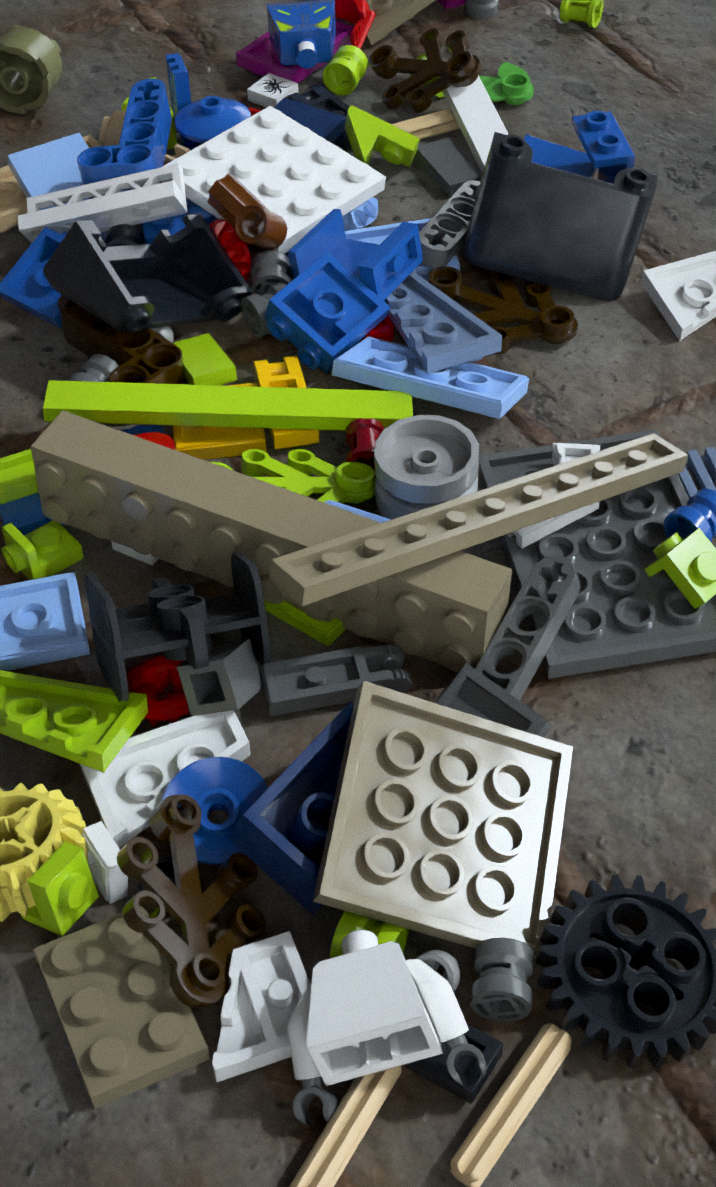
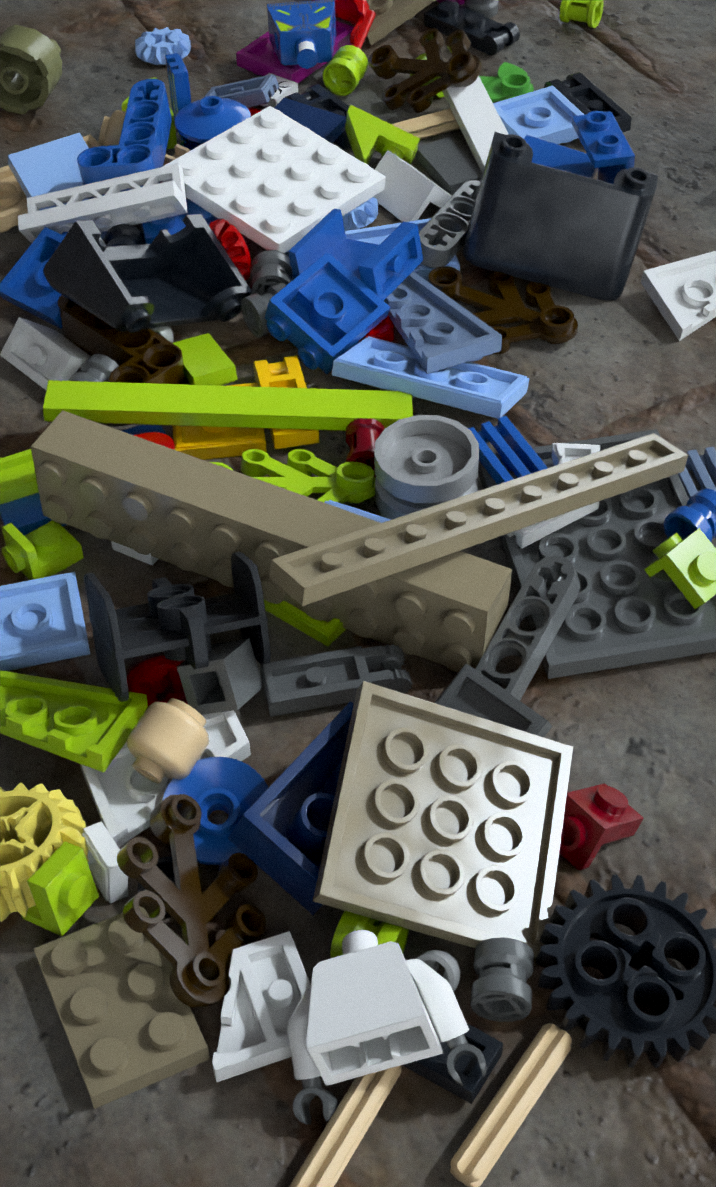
(42, 353): none -> white panel
(156, 44): none -> light blue gear
(168, 740): none -> tan head
(246, 213): reddish brown piece -> none
(248, 92): none -> sand blue tile
(407, 189): none -> white panel
(482, 32): none -> black plate
(512, 447): none -> blue tile
(539, 114): none -> light blue plate
(590, 98): none -> black plate
(593, 819): none -> dark red bracket

